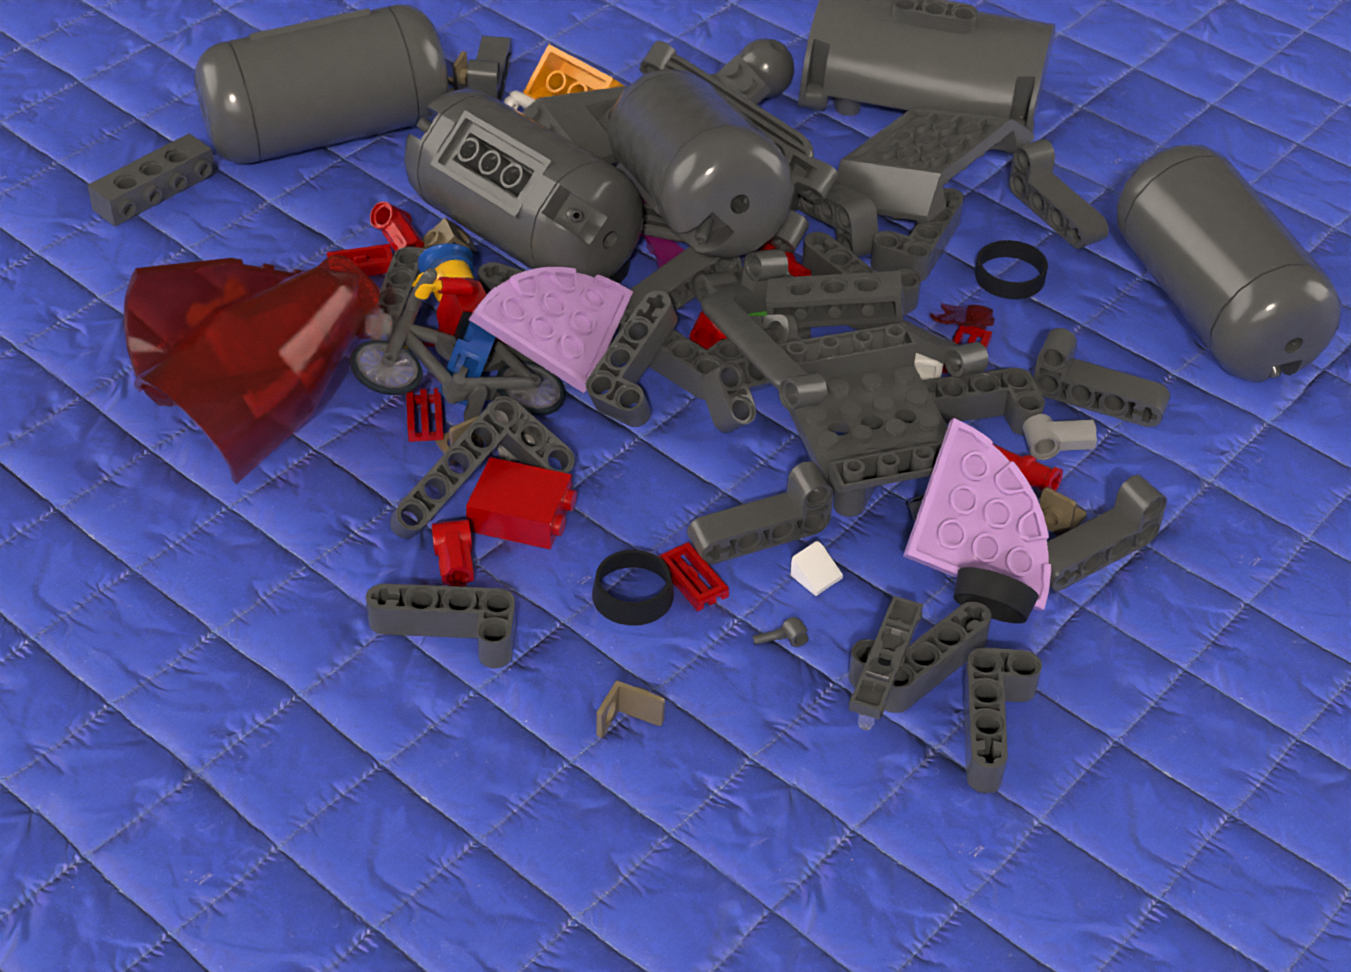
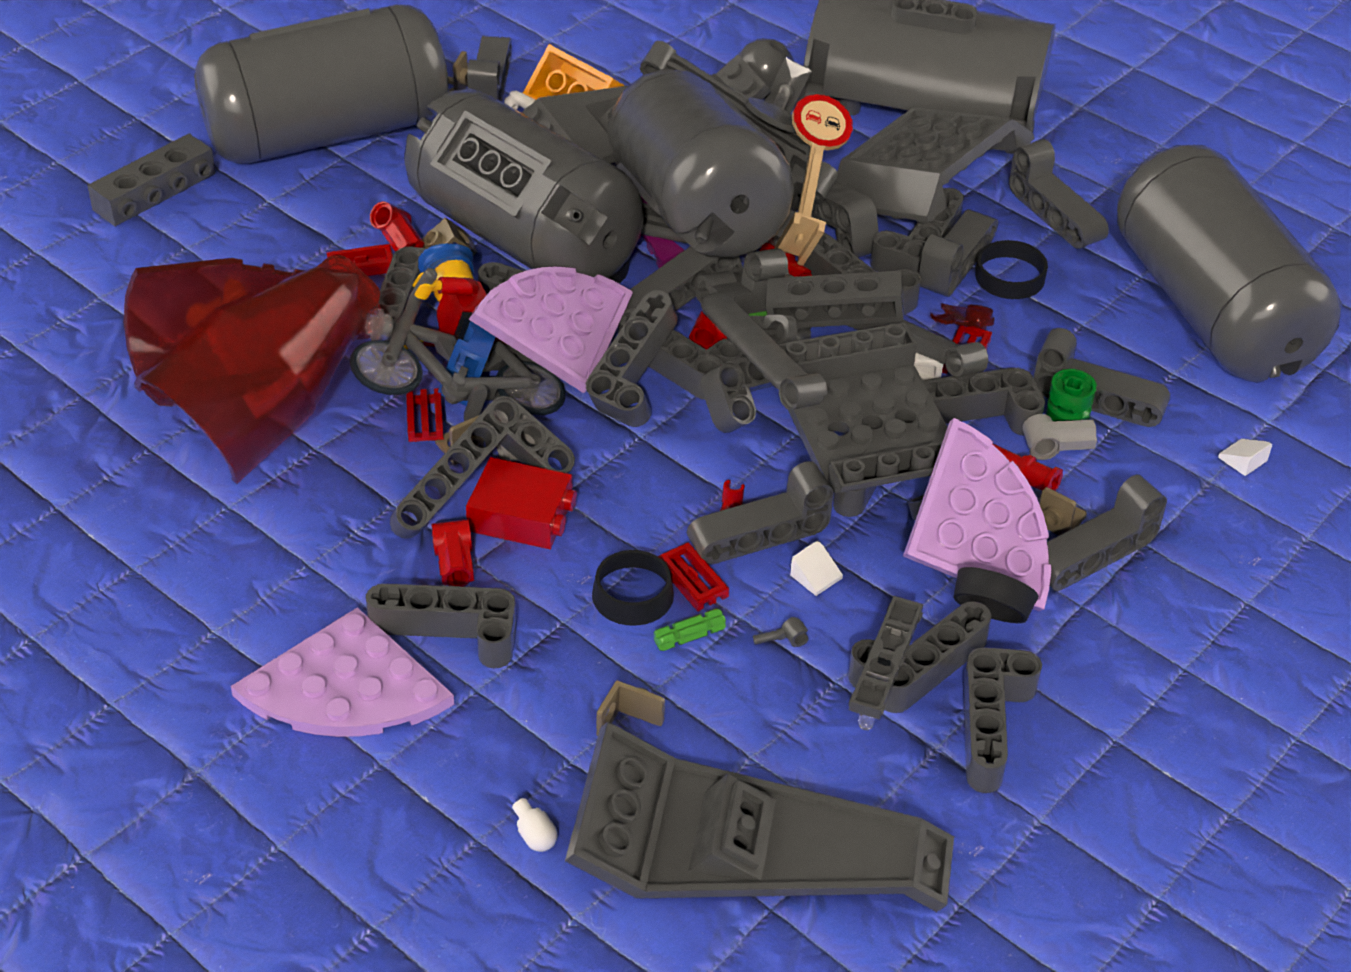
(344, 683): none -> lavender plate
(535, 826): none -> white cylinder
(681, 833): none -> dark grey wing
(689, 629): none -> bright green axle
(731, 497): none -> red hand
(784, 94): none -> dark grey piece
(823, 126): none -> tan piece
(951, 258): none -> dark grey beam
(1071, 395): none -> green wheel
(1246, 455): none -> white slope

